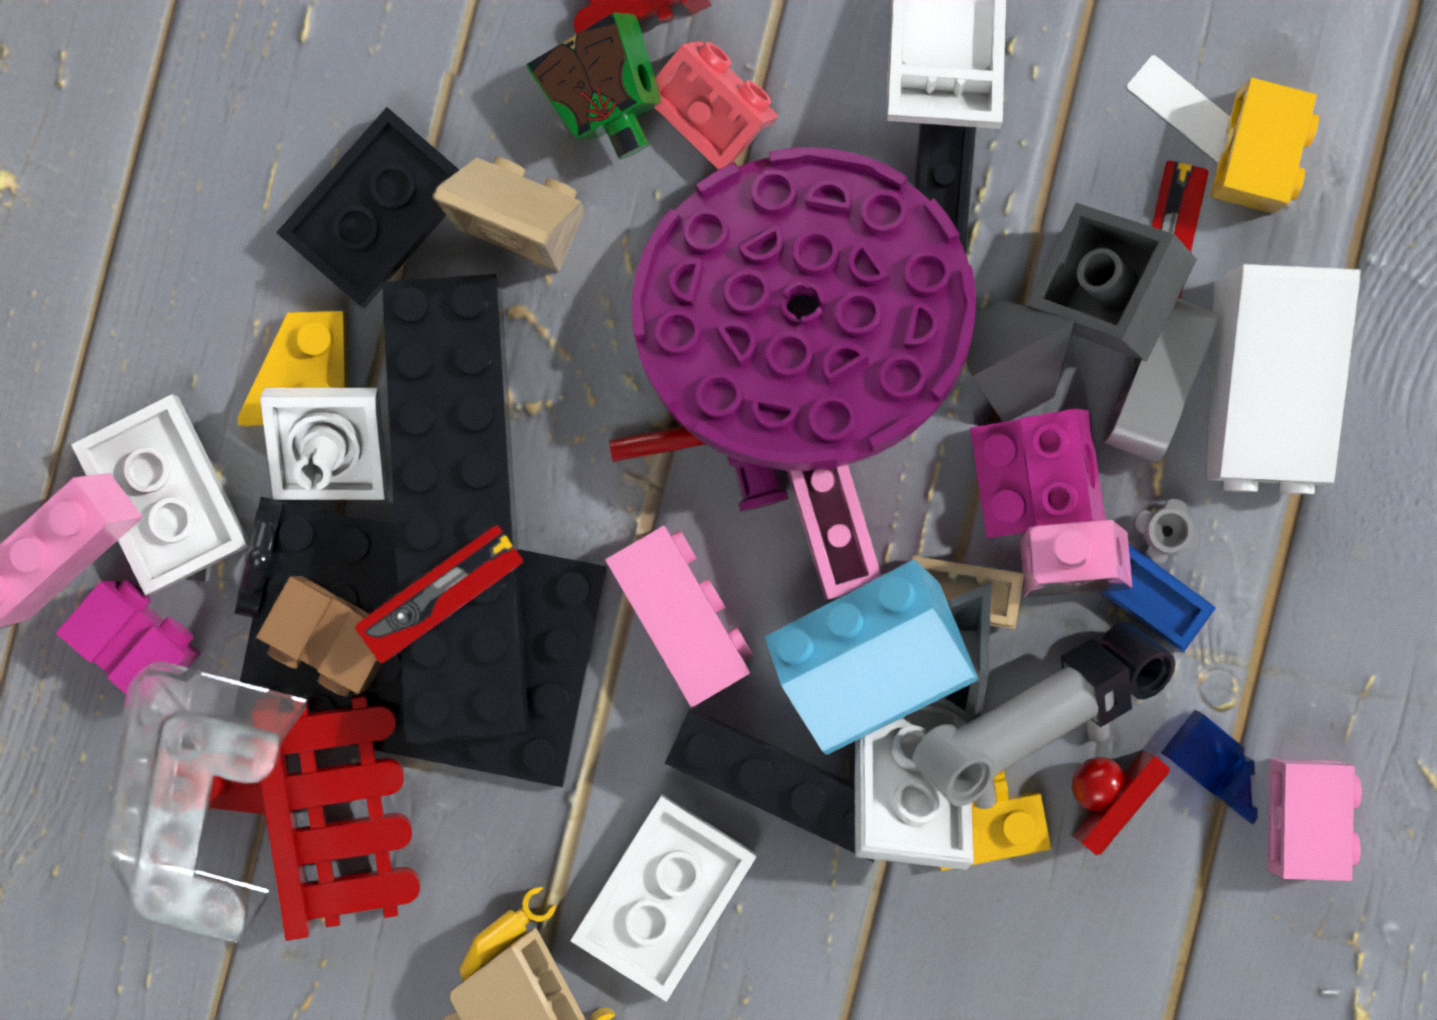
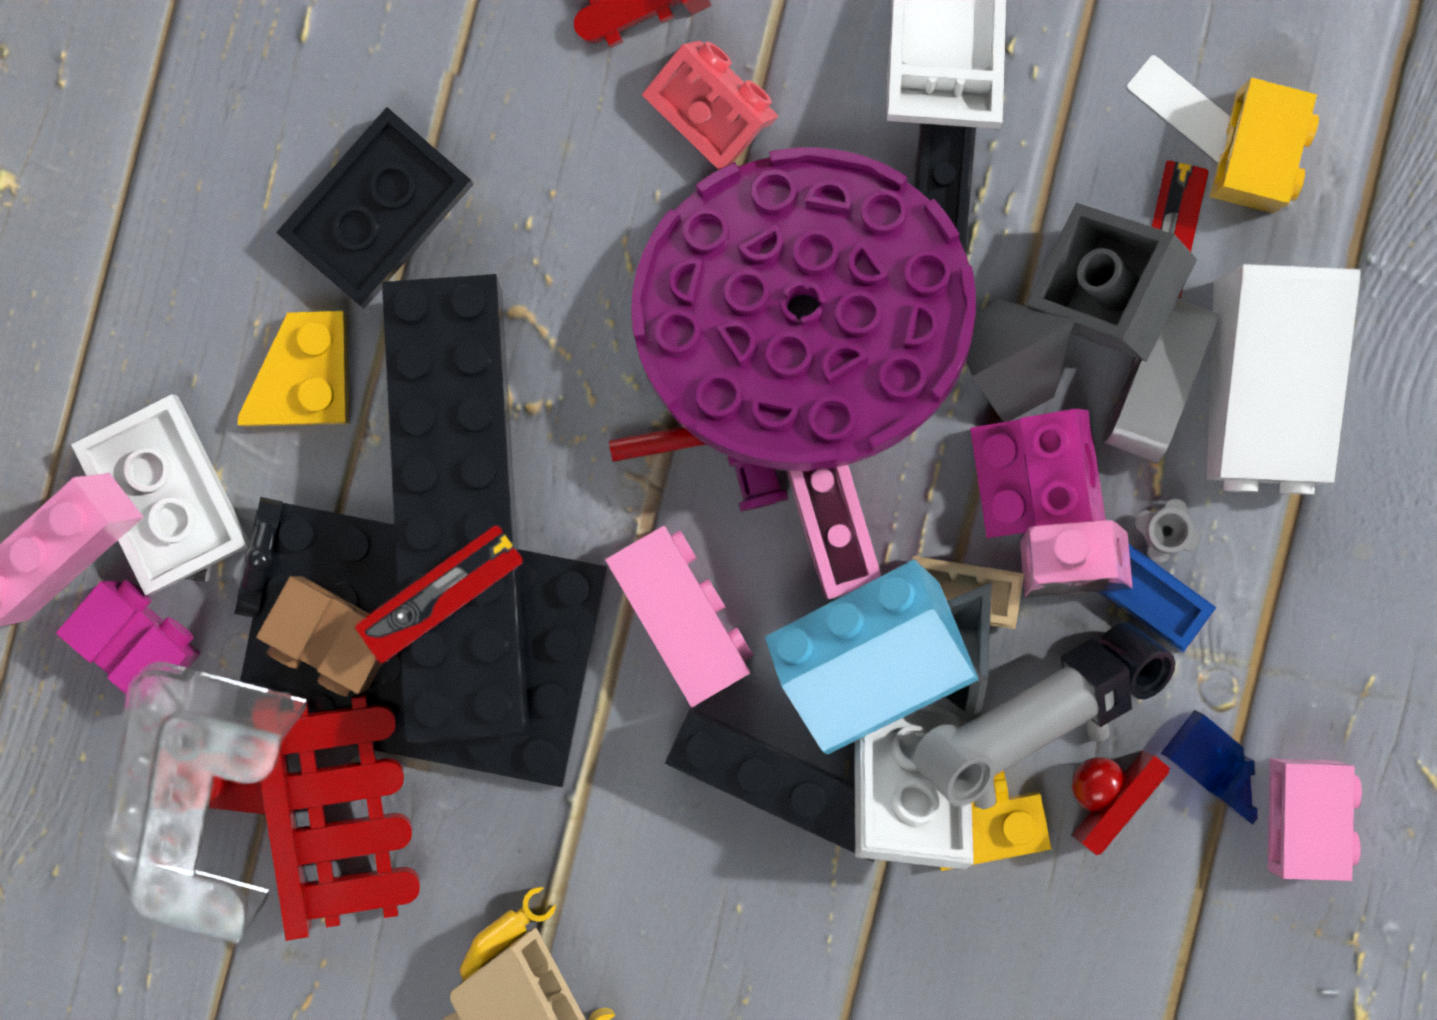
(324, 443): white plate -> none
(512, 211): tan slope -> none
(601, 82): torso -> none
(663, 897): white plate -> none

